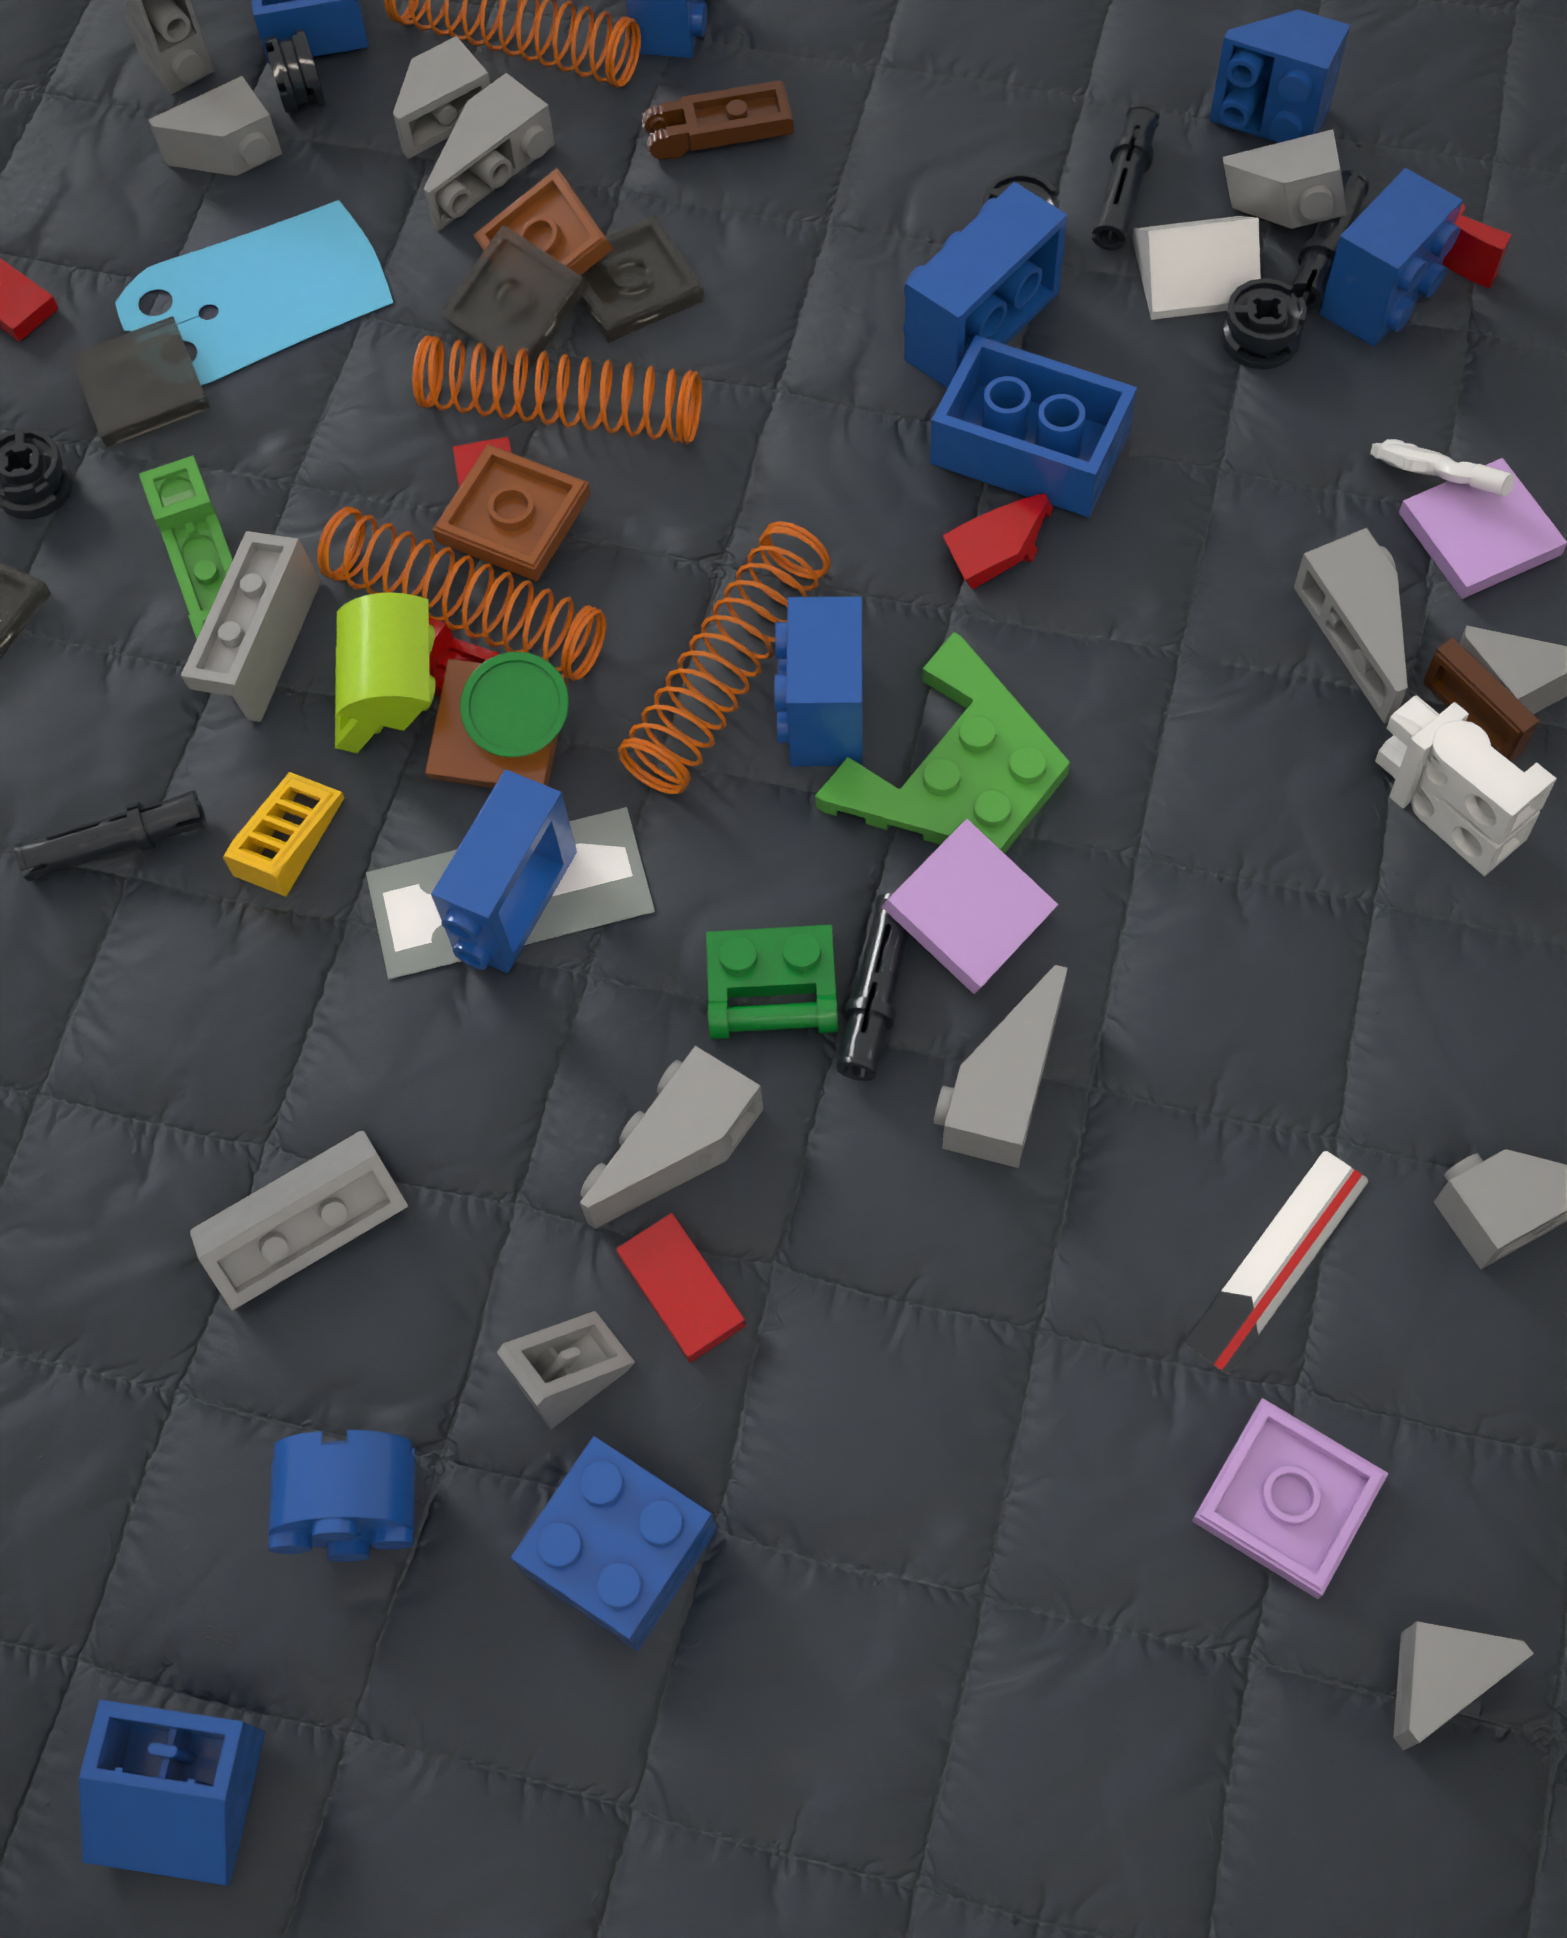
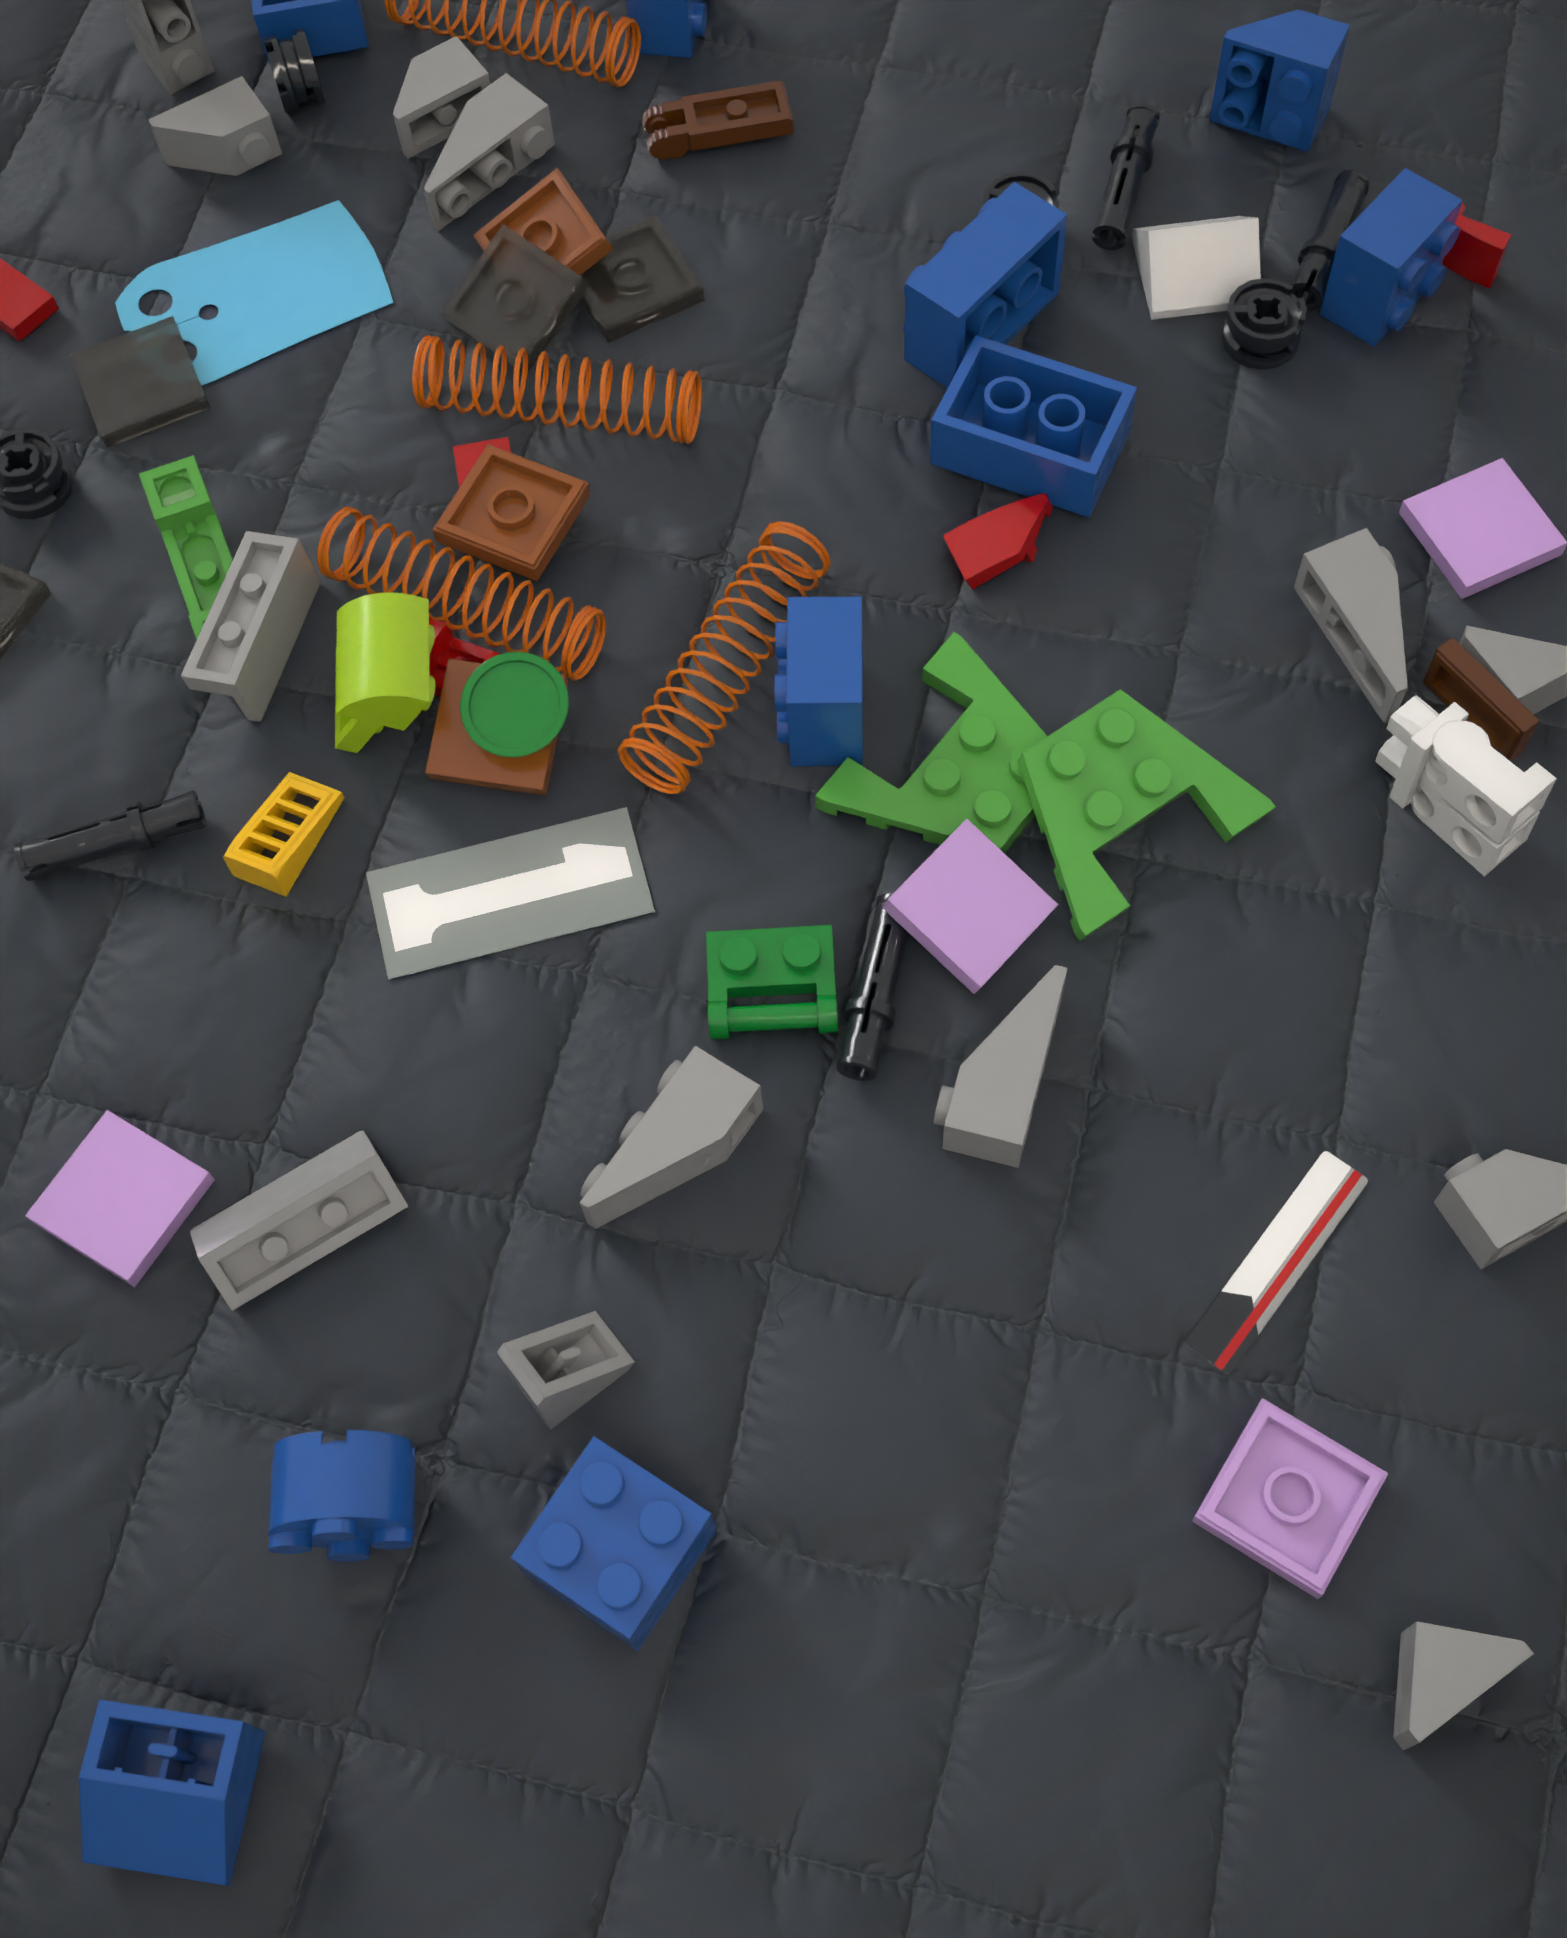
(120, 1198): none -> lavender tile
(505, 872): blue window -> none
(681, 1287): red tile -> none
(1109, 776): none -> bright green wing
(1288, 181): light grey slope -> none
(1428, 462): white animal -> none

